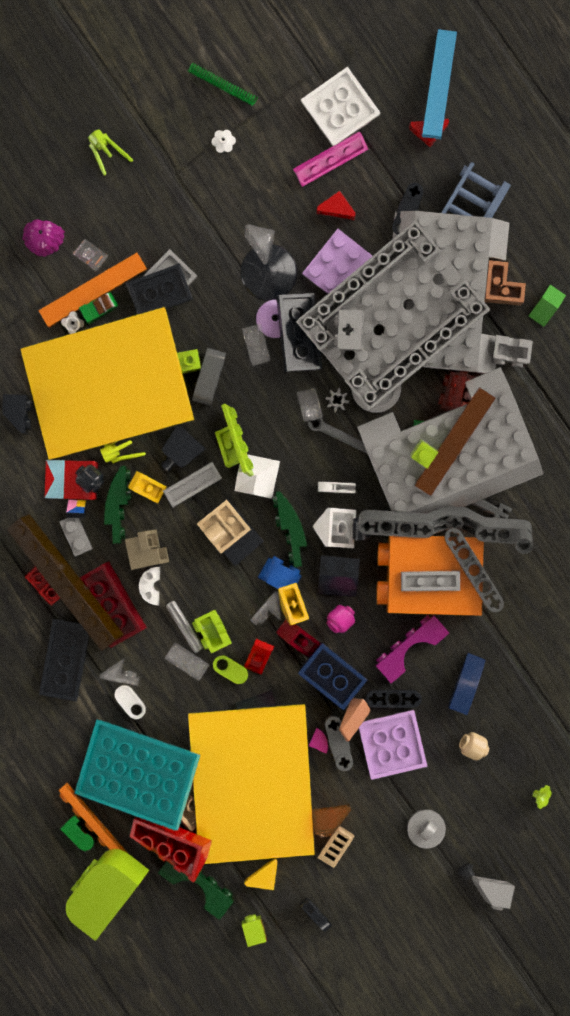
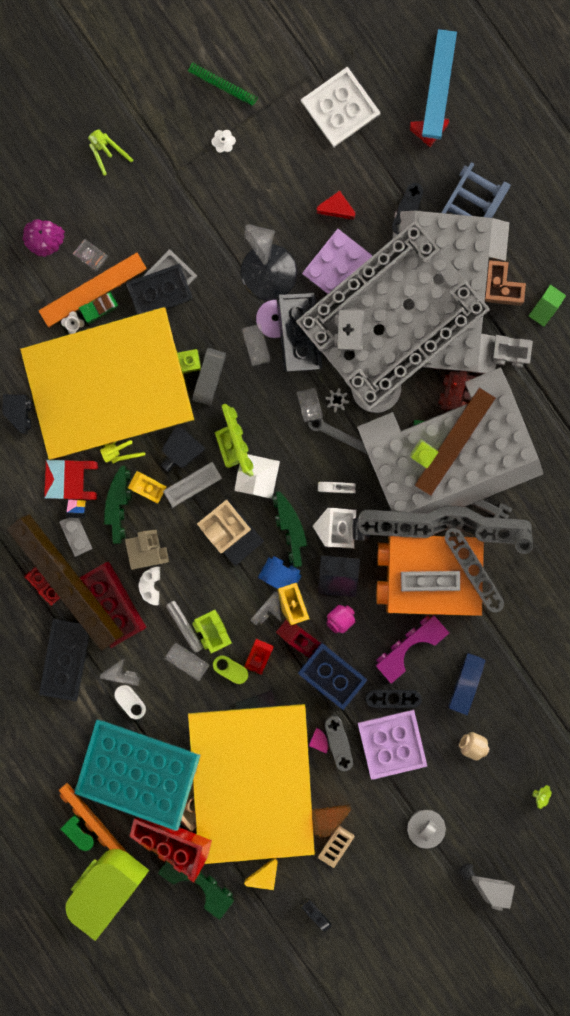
(89, 478): black head -> none
(254, 930): lime brick -> none
(330, 159): dark pink tile -> none
(354, 717): nougat slope -> none

